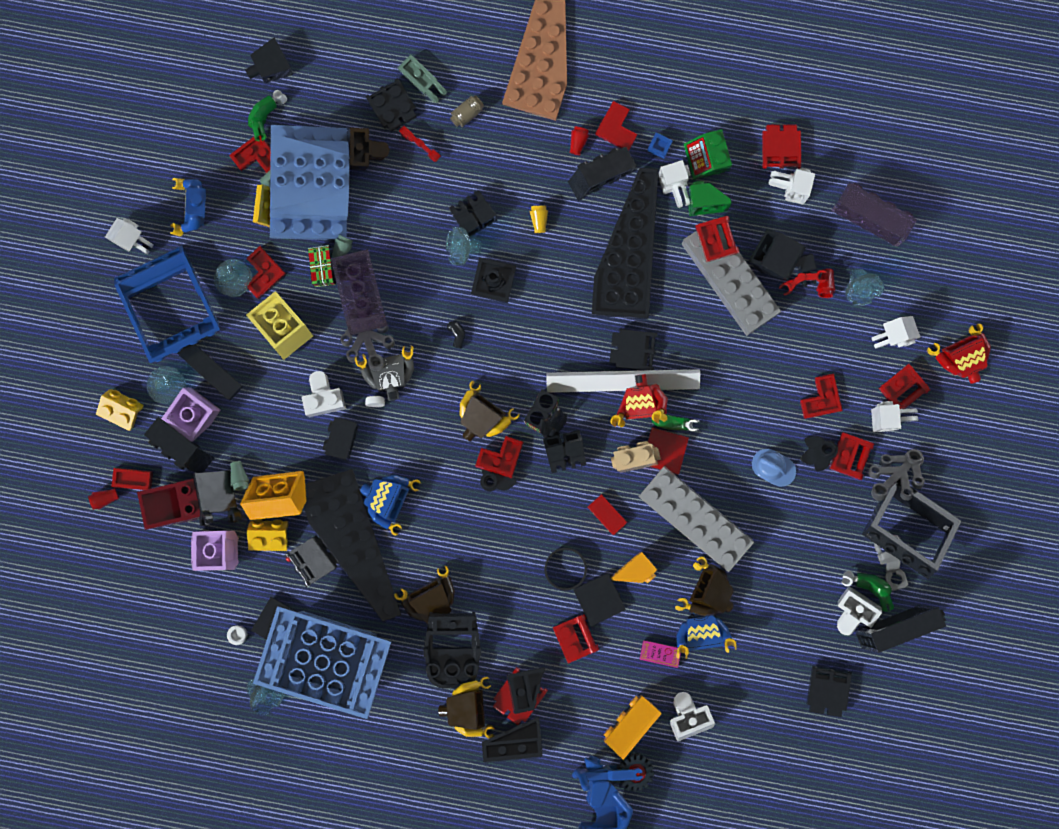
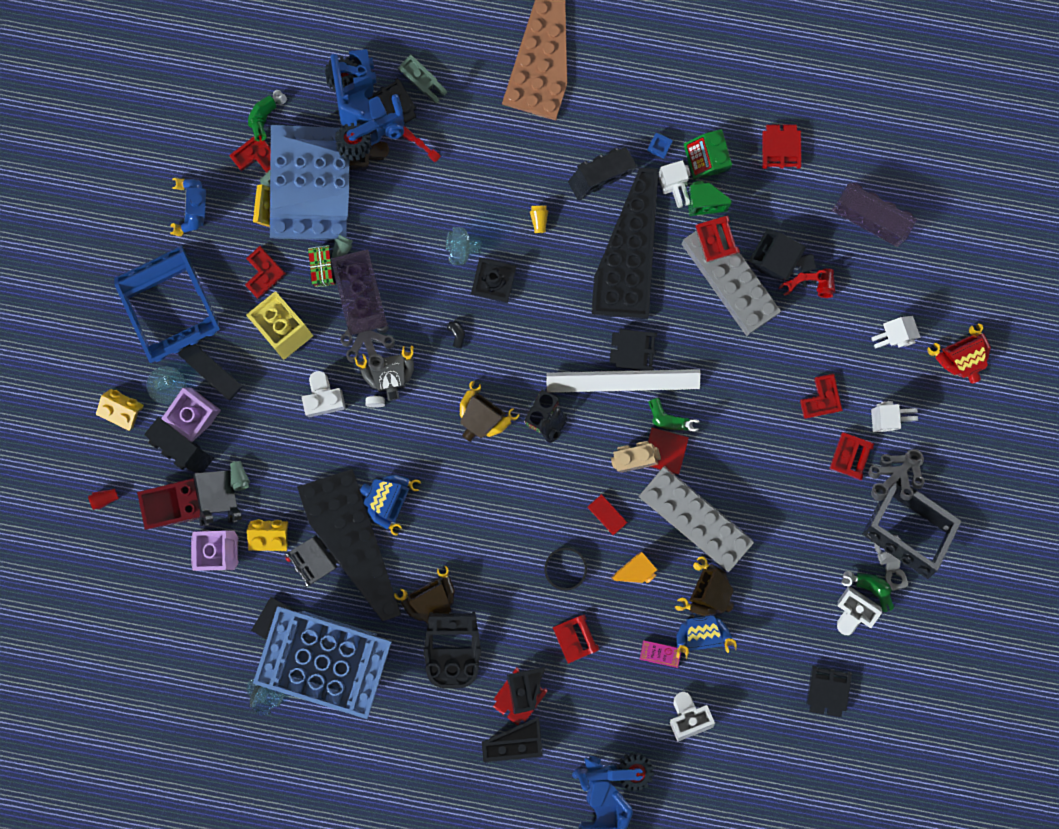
(125, 234): white brick -> none
(132, 479): red tile -> none
(232, 277): clear light blue tile -> none
(237, 635): white tile -> none
(269, 63): black torso -> none
(275, 495): light orange slope -> none
(341, 438): black brick -> none
(353, 86): none -> blue piece
(466, 710): dark brown torso -> none
(467, 111): dark tan head -> none
(481, 214): black legs -> none
(500, 482): black plate -> none
(503, 462): red tile -> none
(557, 450): black legs -> none
(578, 139): red cone -> none
(599, 599): black piece -> none
(612, 129): red tile -> none
(631, 726): light orange slope -> none
(642, 402): red torso -> none
(774, 467): medium blue piece -> none
(797, 185): white brick -> none
(816, 453): black plate -> none
(863, 288): clear light blue tile -> none
(901, 628): black window -> none
(902, 382): red plate -> none

